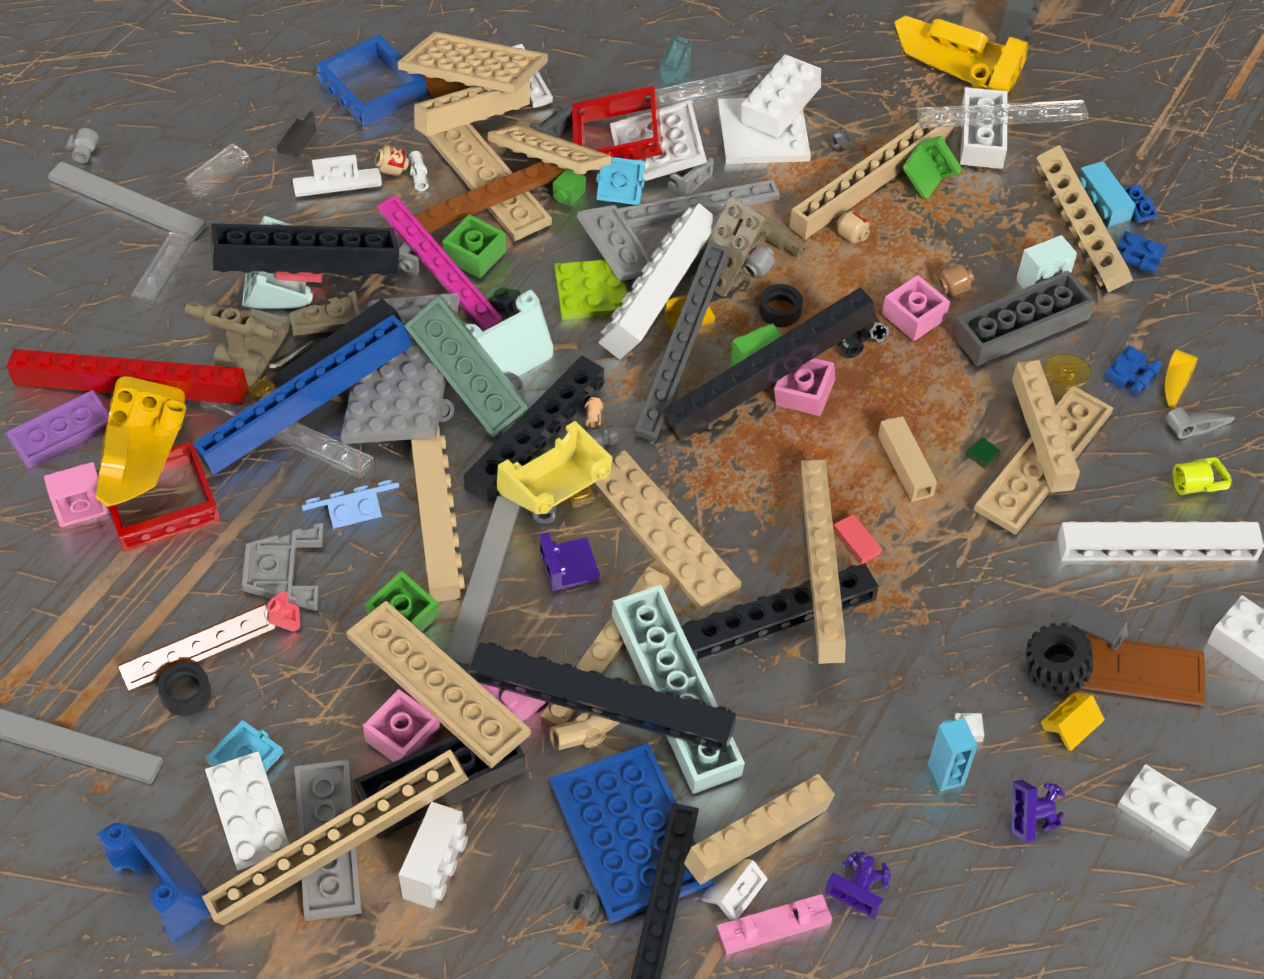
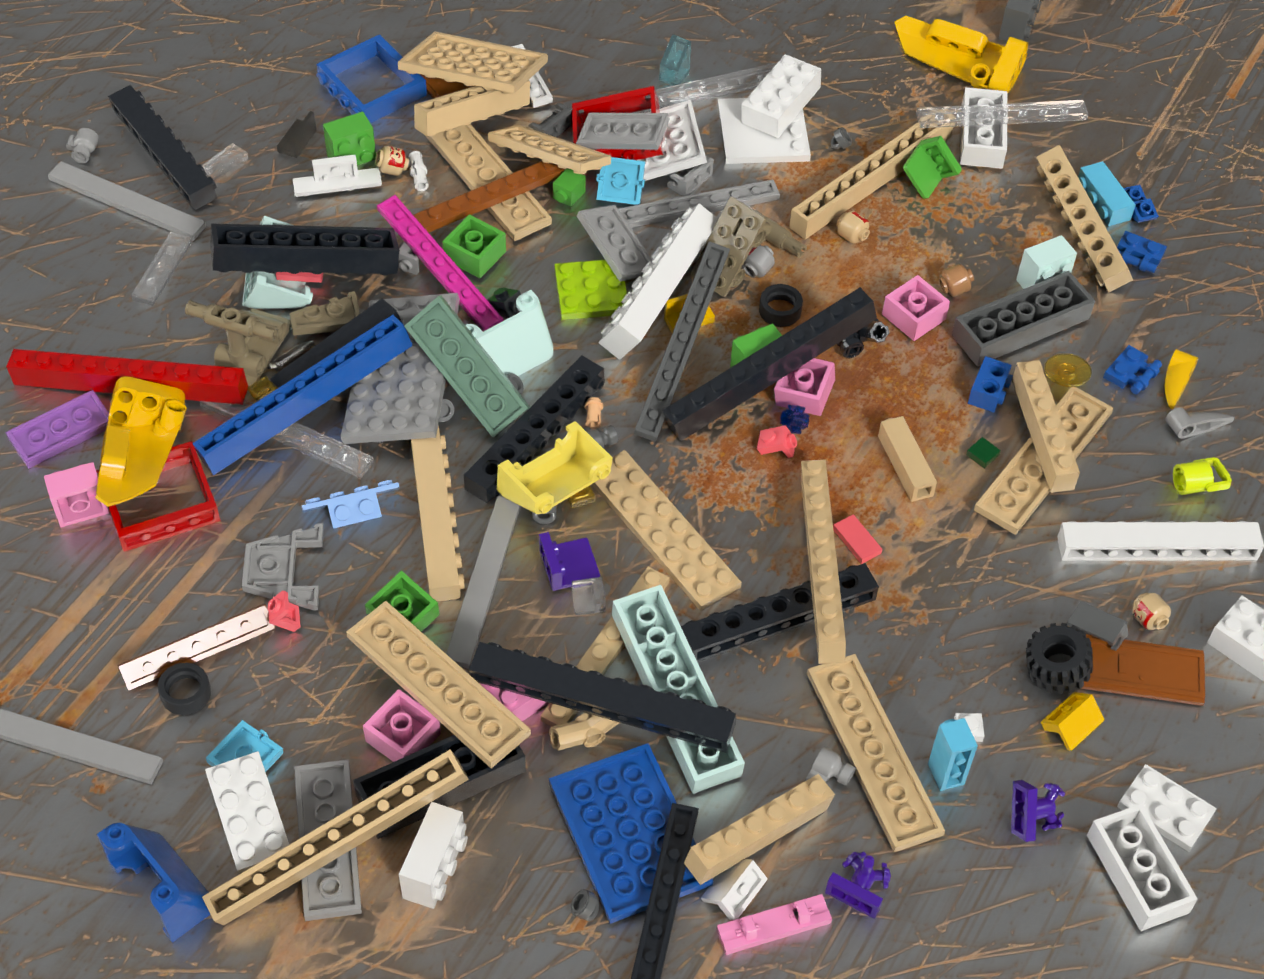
(163, 147): none -> black brick
(350, 137): none -> bright green brick
(588, 596): none -> clear panel
(623, 130): none -> light grey tile
(777, 440): none -> coral bracket
(795, 418): none -> clear blue gear
(829, 765): none -> light grey piece
(876, 753): none -> tan plate
(990, 384): none -> blue brick
(1141, 867): none -> white brick
(1151, 611): none -> tan head

